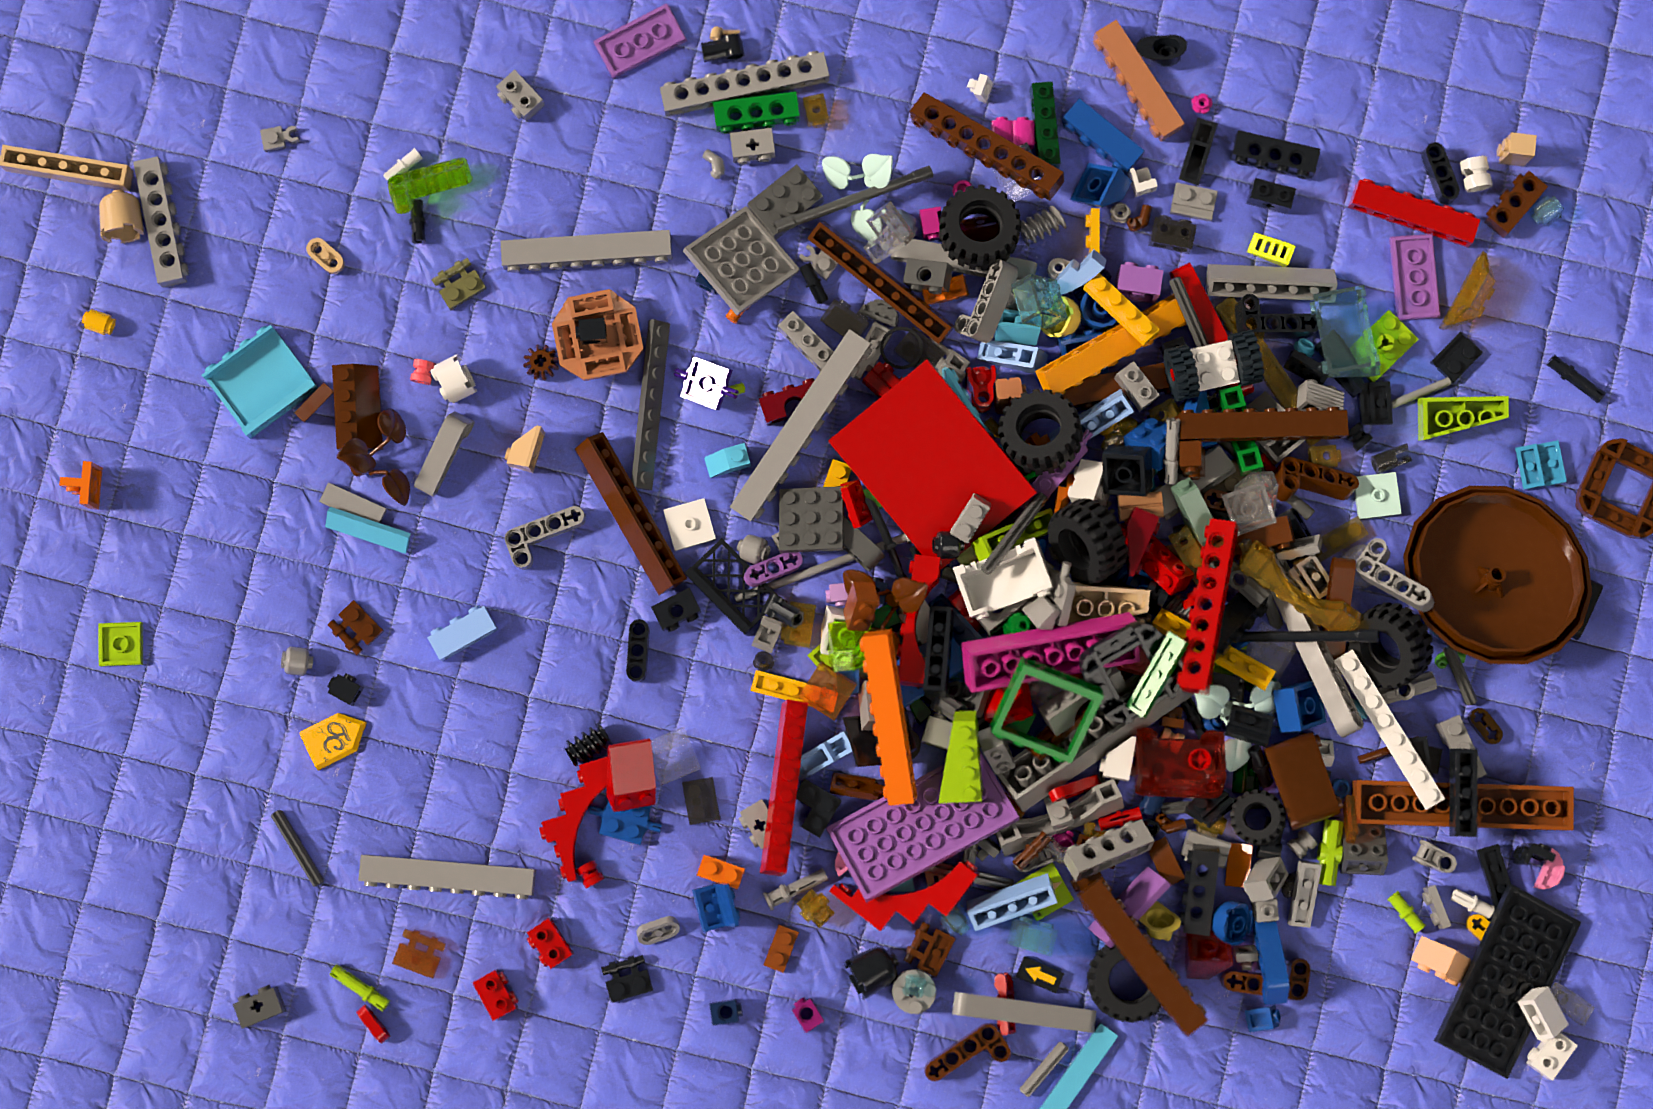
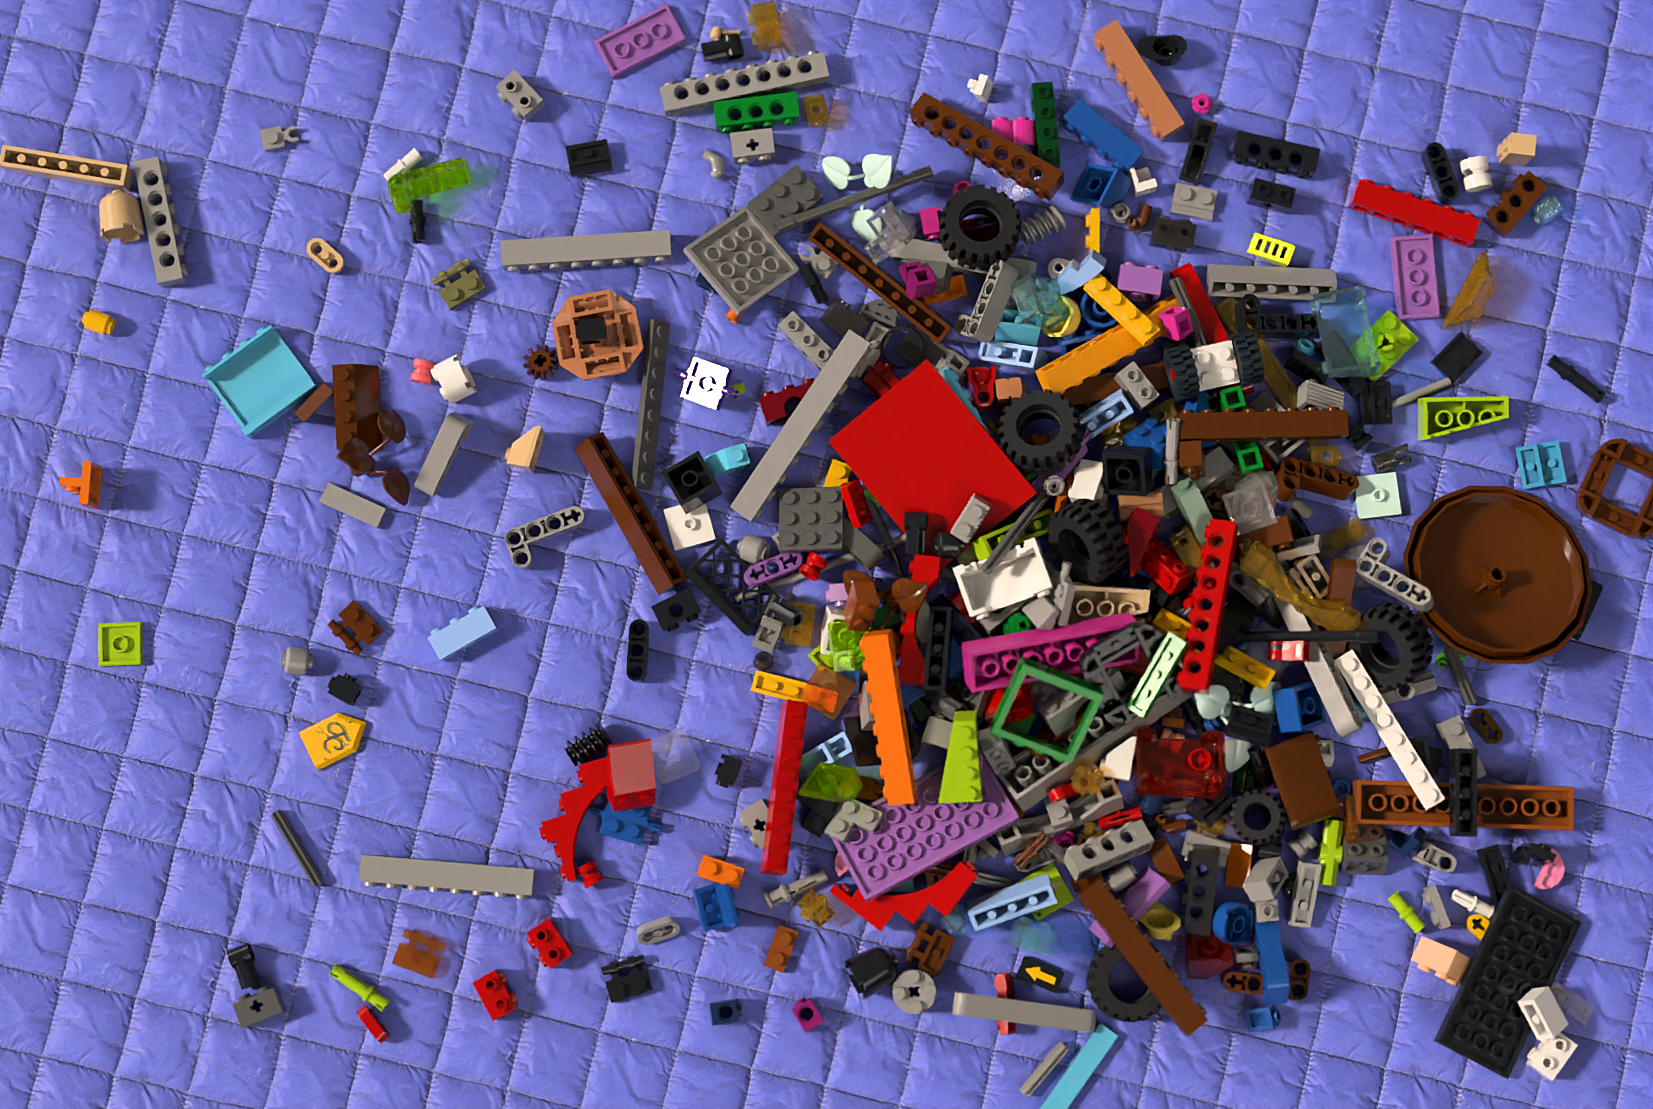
(241, 960): none -> black piece
(367, 530): medium azure tile -> none
(589, 158): none -> black plate
(692, 482): none -> black brick
(701, 800): clear smoke plate -> none
(727, 771): none -> black brick
(766, 26): none -> clear yellow brick
(813, 566): none -> red wheel
(832, 783): none -> clear neon green slope
(852, 814): none -> light grey plate
(908, 989): clear light blue plate -> none
(915, 525): none -> black piece
(918, 280): none -> magenta brick
(963, 1055): reddish brown beam -> none
(1059, 485): none -> light grey plate
(1092, 774): none -> clear yellow brick
(1121, 876): none -> light grey brick
(1177, 322): none -> dark pink brick
(1289, 651): none -> leg
(1405, 845): none -> dark blue bracket

